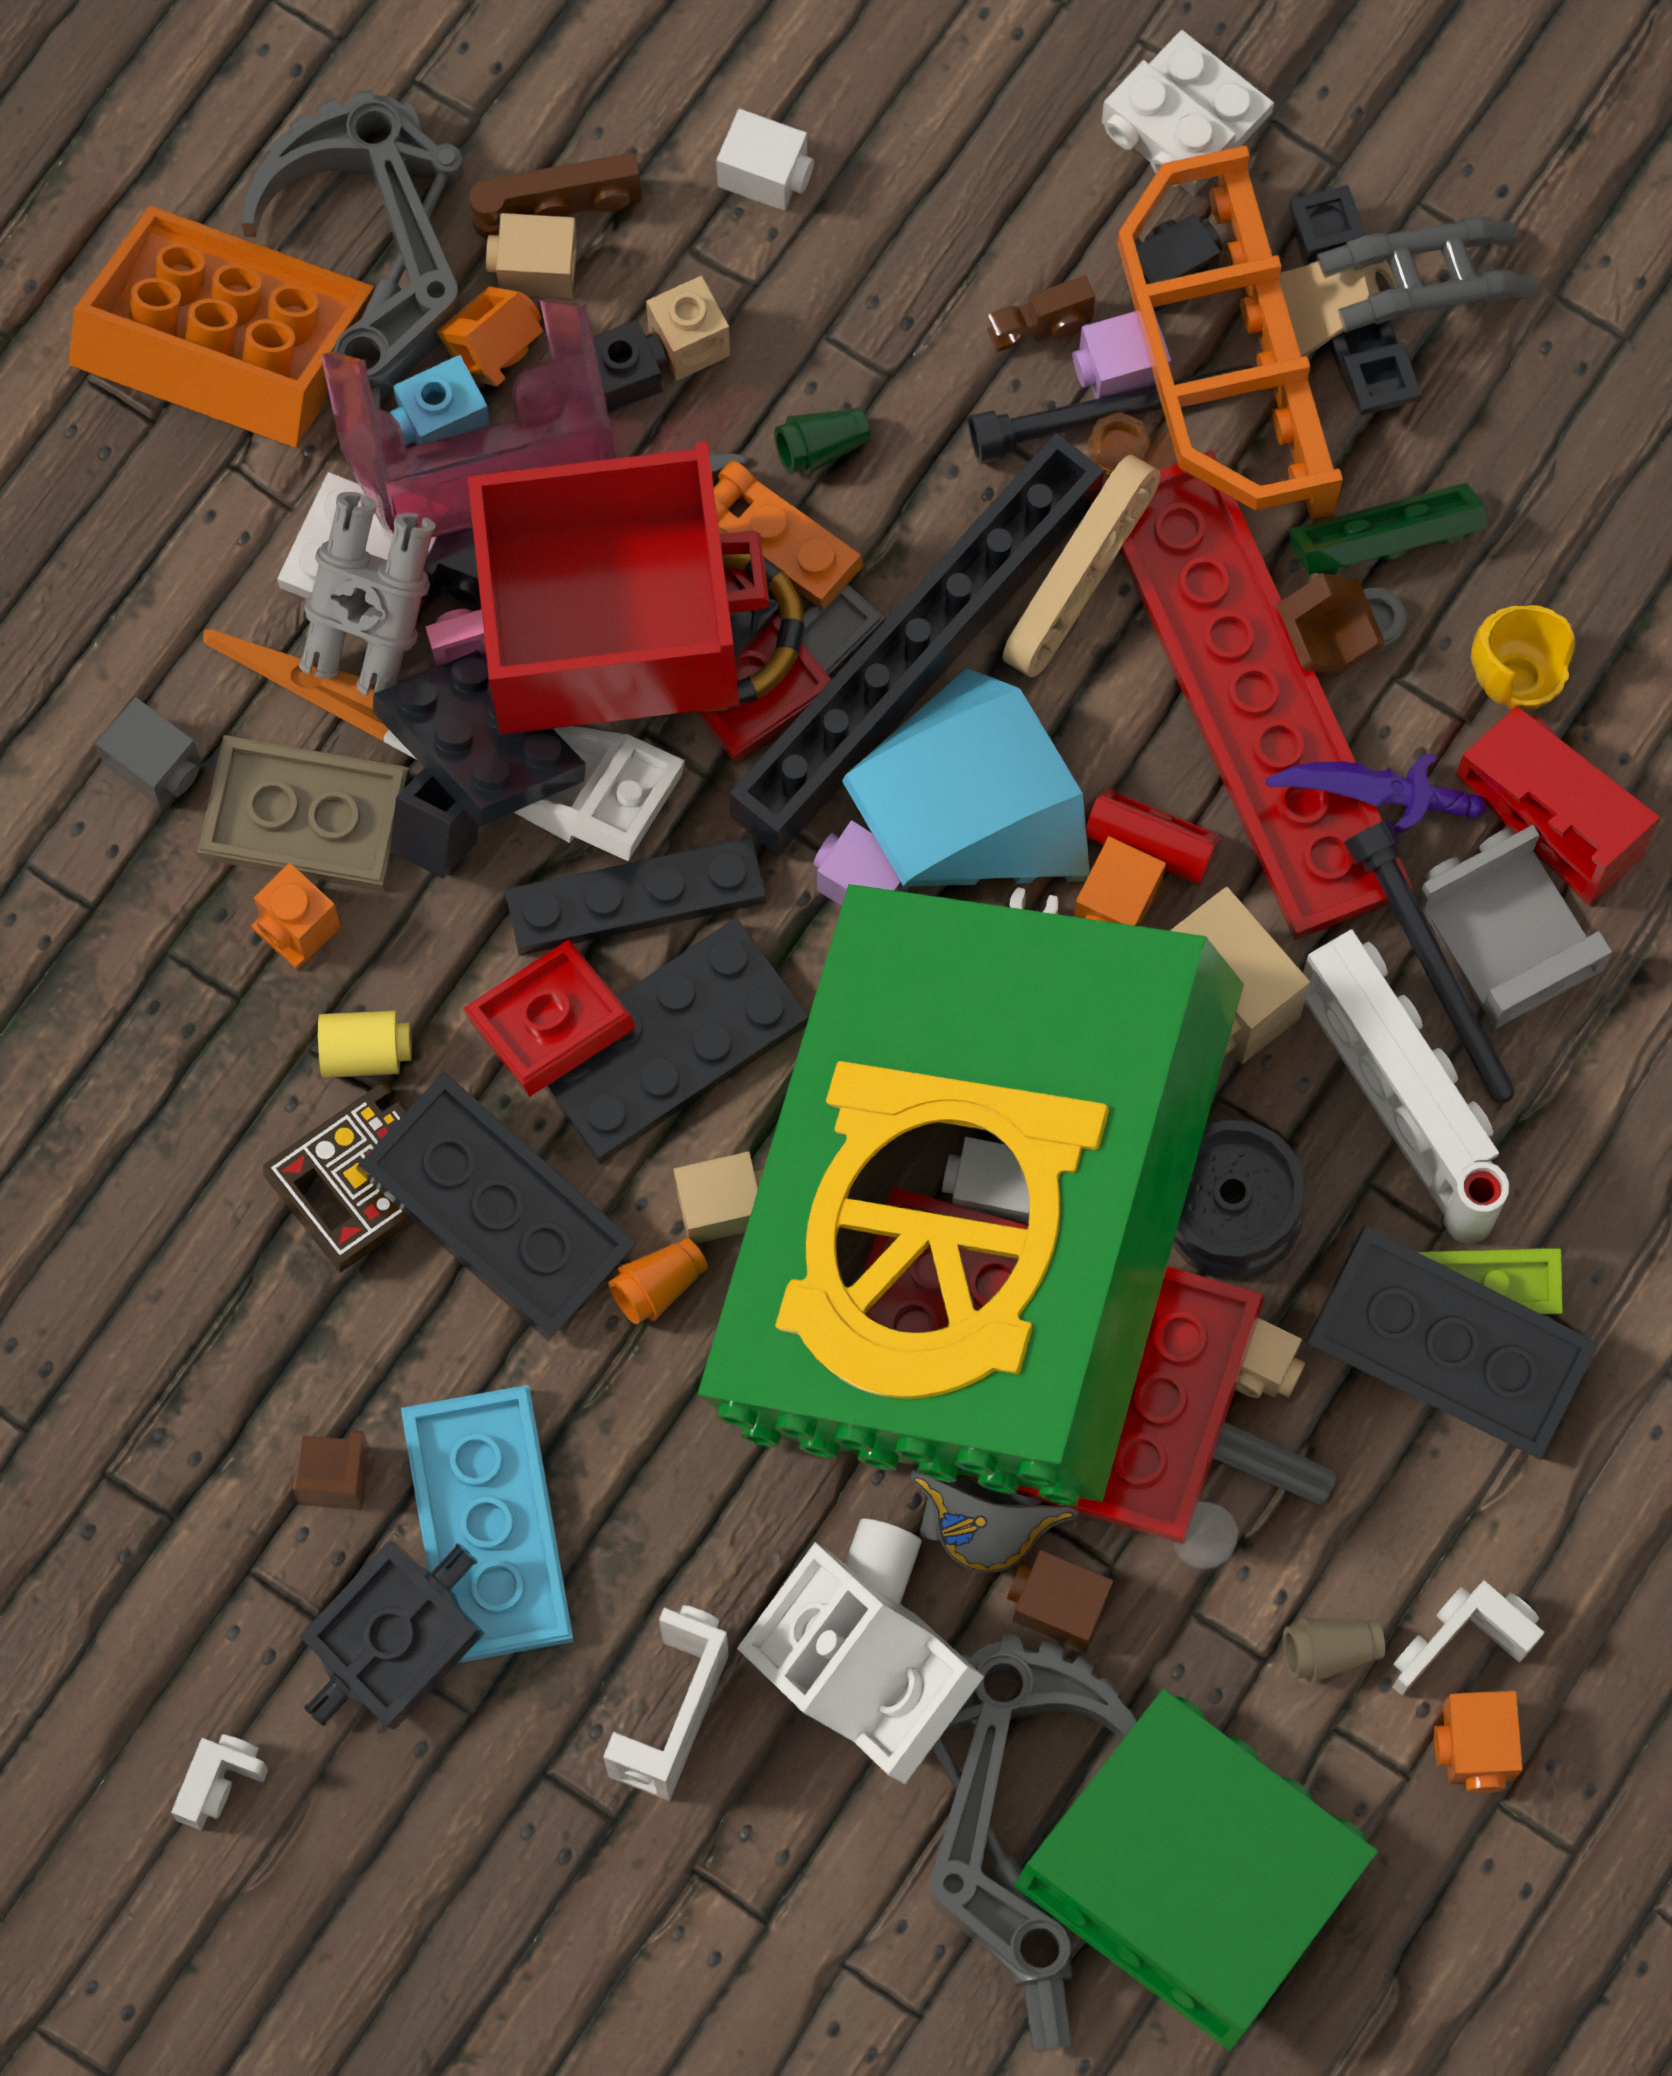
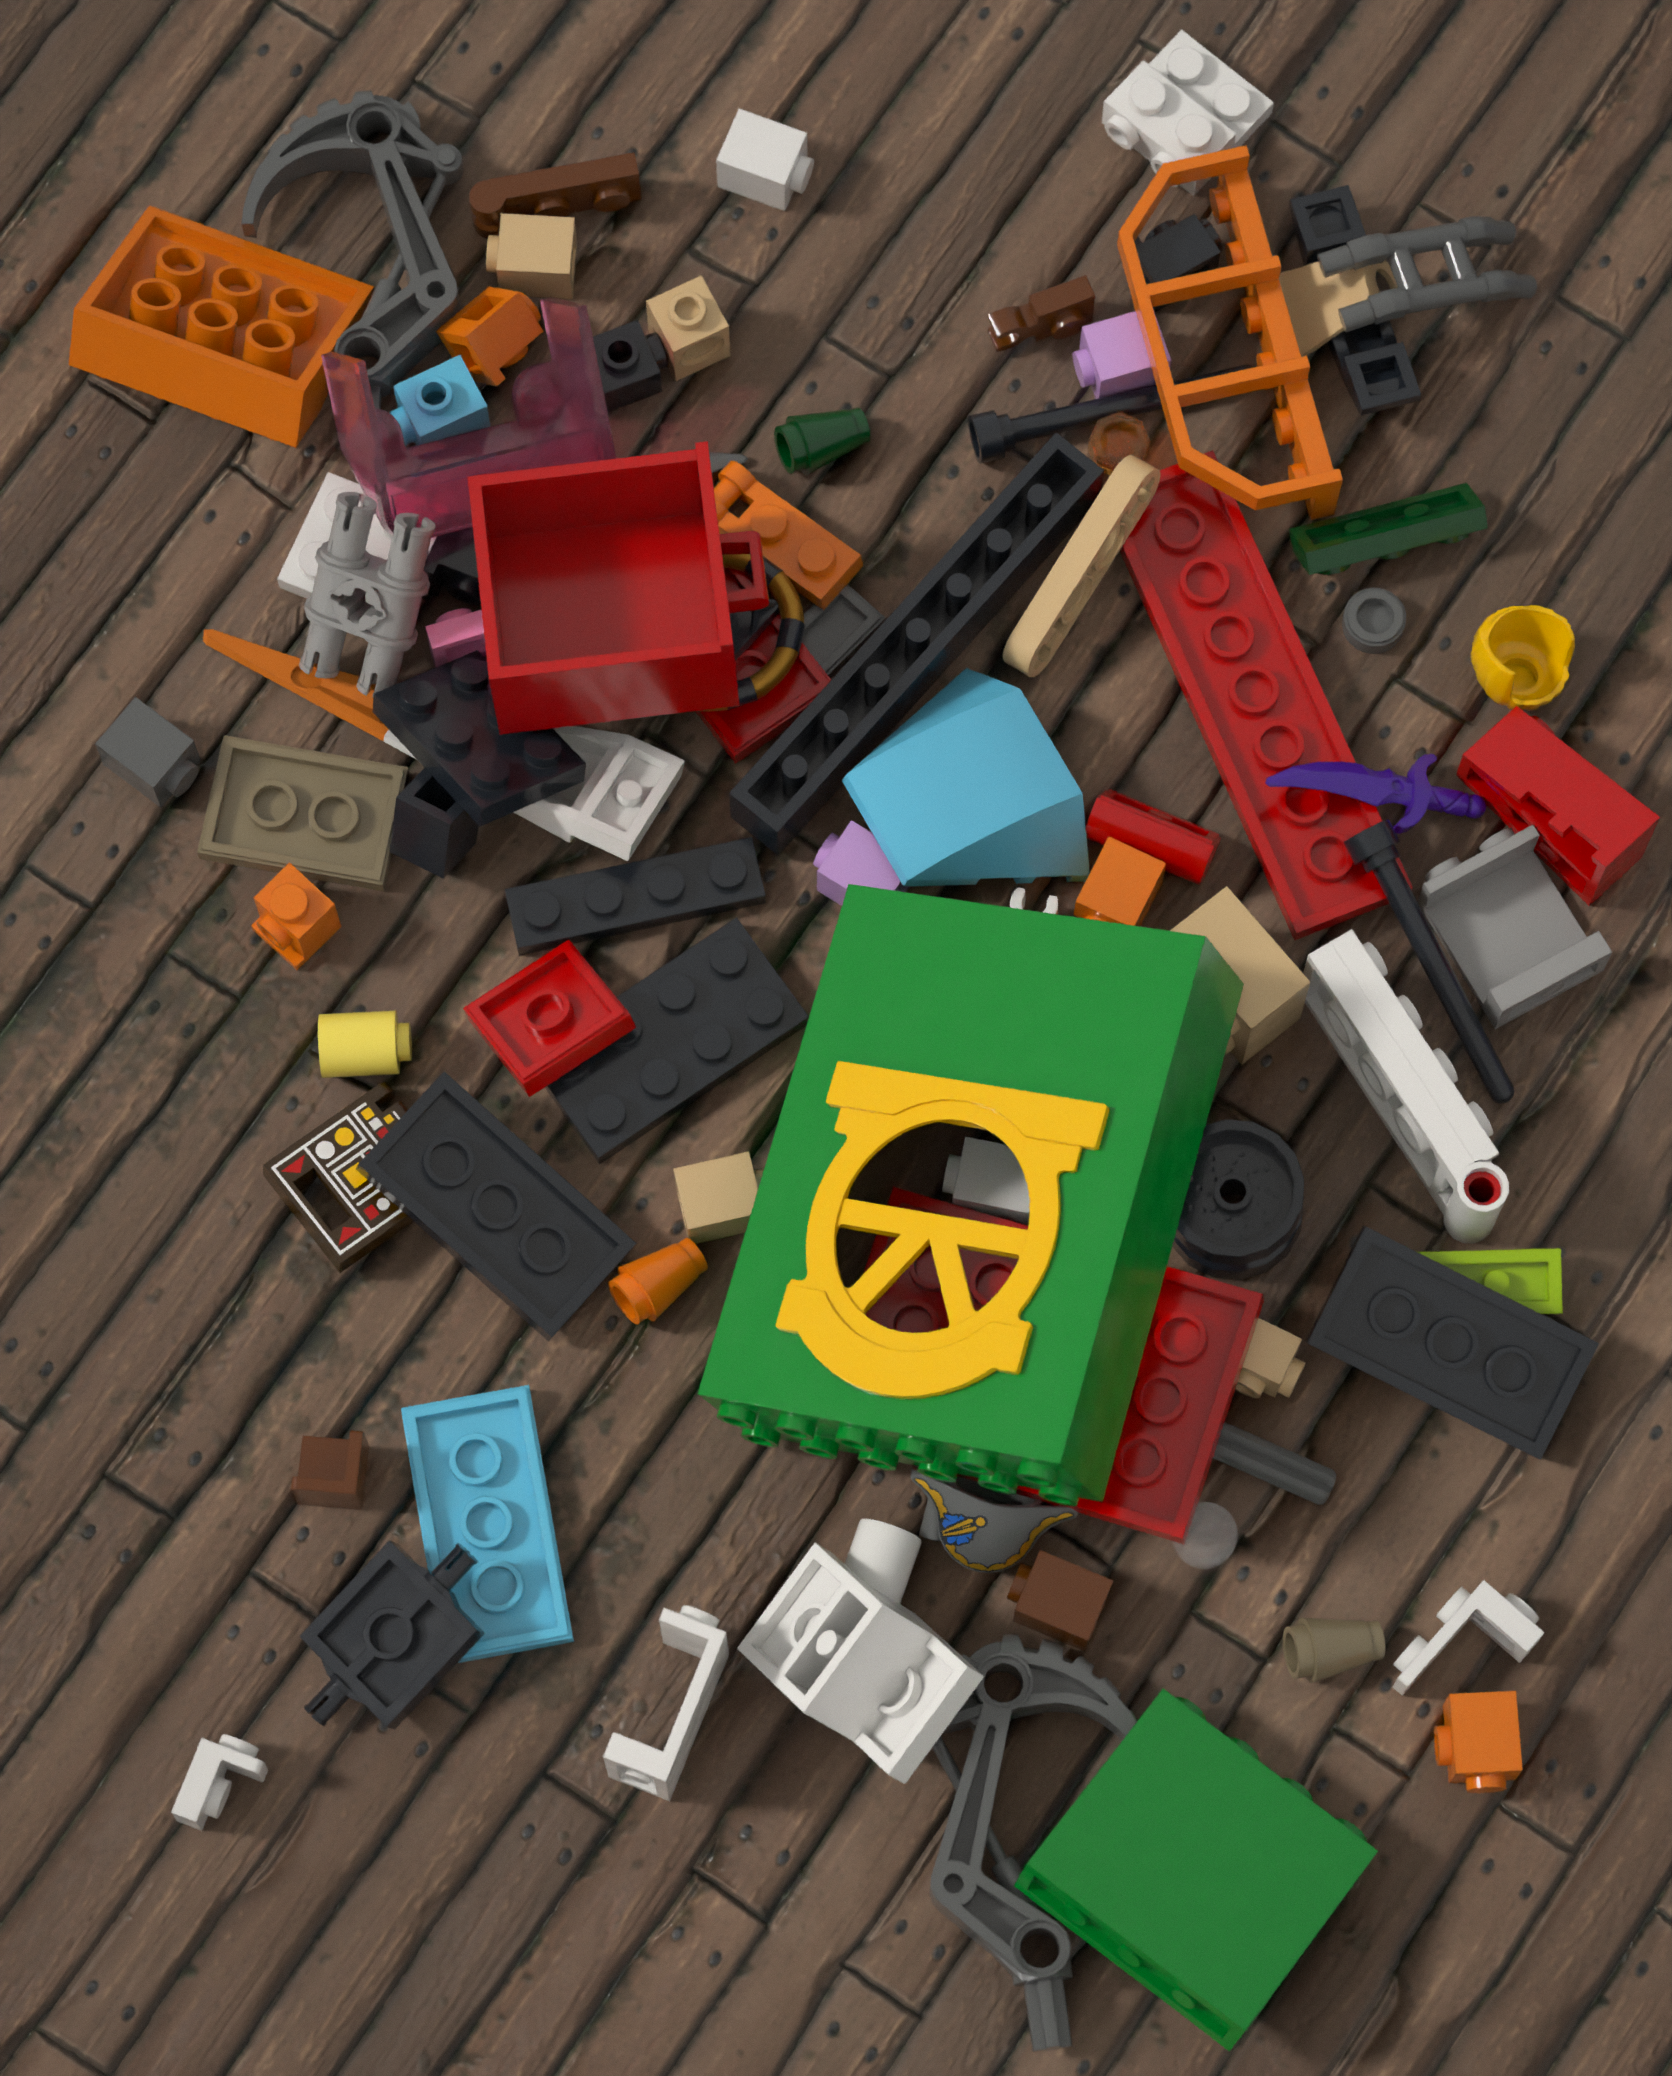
(1330, 624): reddish brown panel -> none

